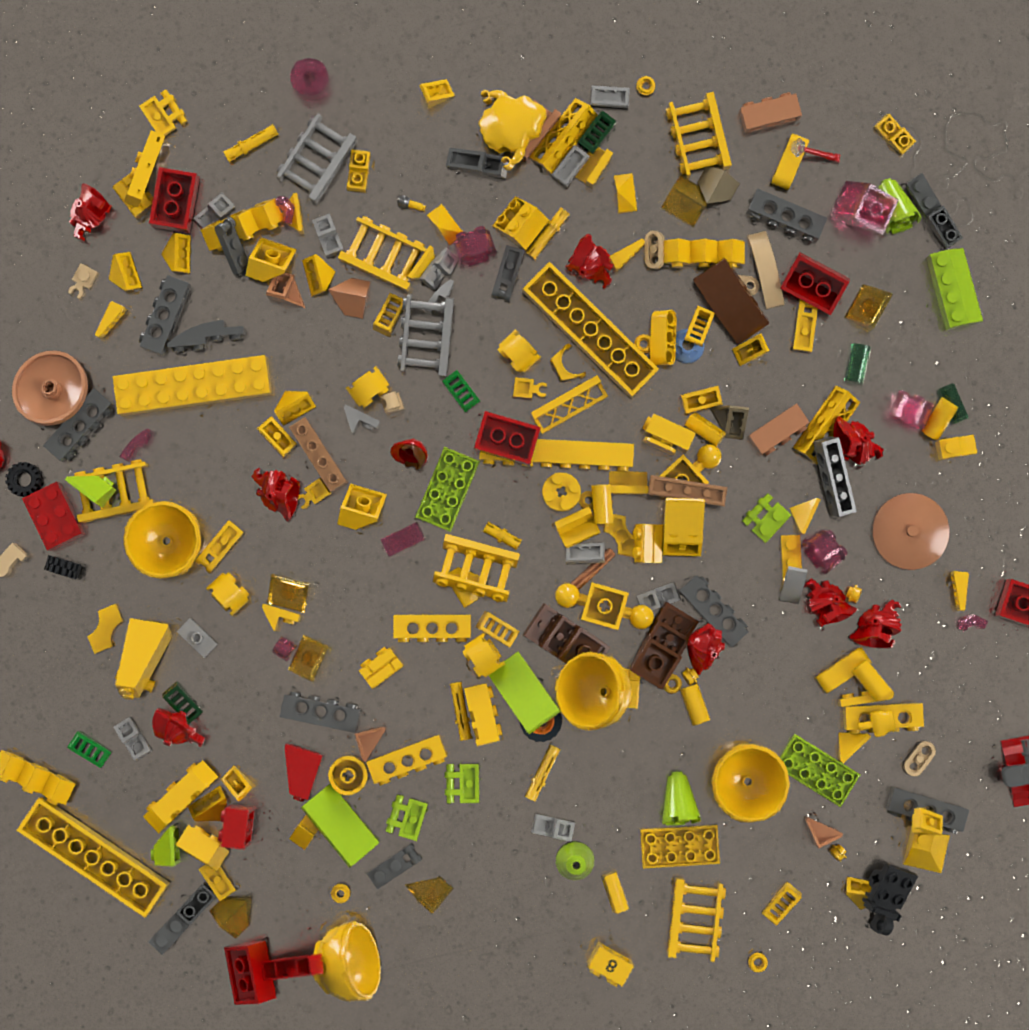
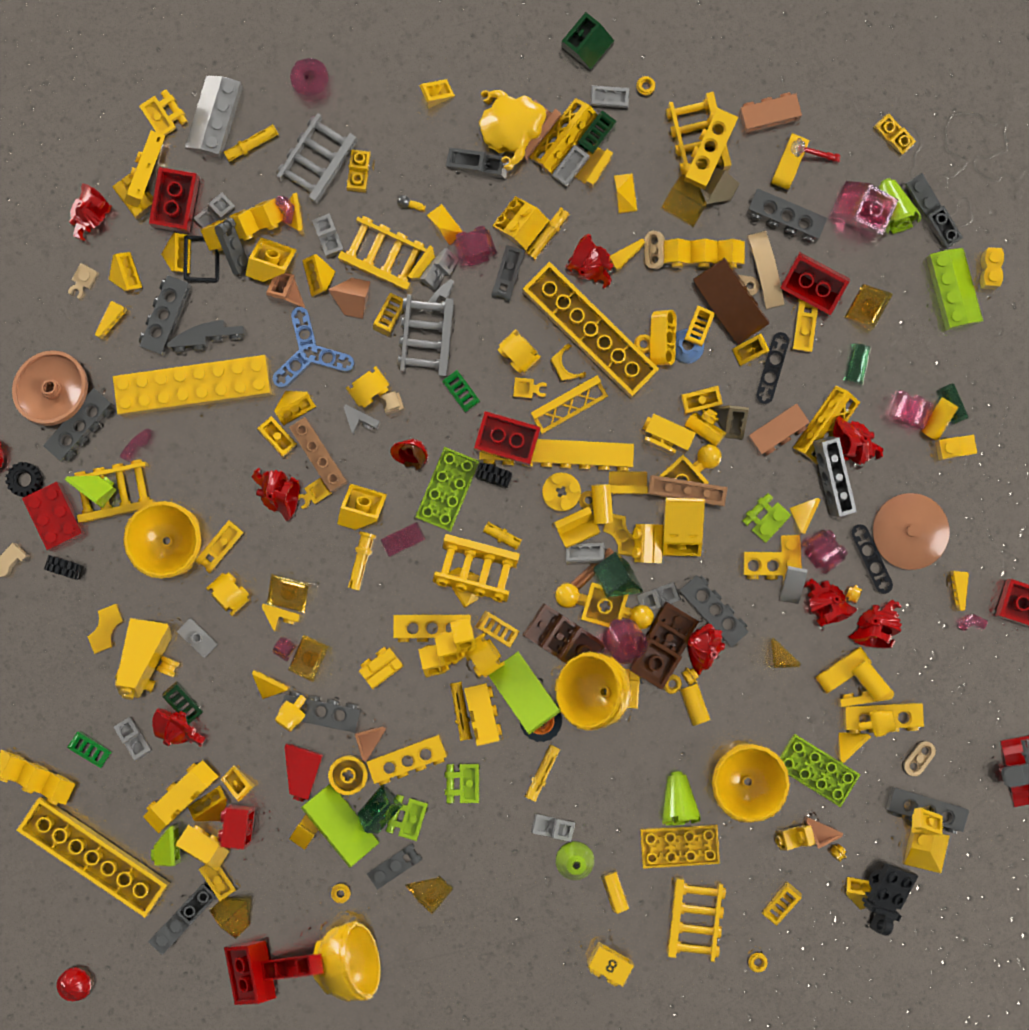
(75, 984): none -> red piece
(167, 666): none -> yellow wheel
(185, 262): none -> black piece
(214, 116): none -> light grey slope
(268, 686): none -> yellow slope
(290, 714): none -> yellow piece
(302, 357): none -> medium blue piece
(363, 550): none -> yellow pin
(378, 810): none -> clear green slope
(449, 648): none -> yellow brick
(493, 475): none -> black tyre
(587, 41): none -> dark green slope
(617, 576): none -> clear green slope
(624, 640): none -> clear pink brick
(701, 177): none -> yellow brick
(710, 415): none -> yellow plate
(762, 560): none -> yellow brick
(769, 367): none -> black beam
(780, 657): none -> clear yellow slope
(795, 837): none -> yellow slope
(868, 560): none -> black beam
(991, 264): none -> yellow brick

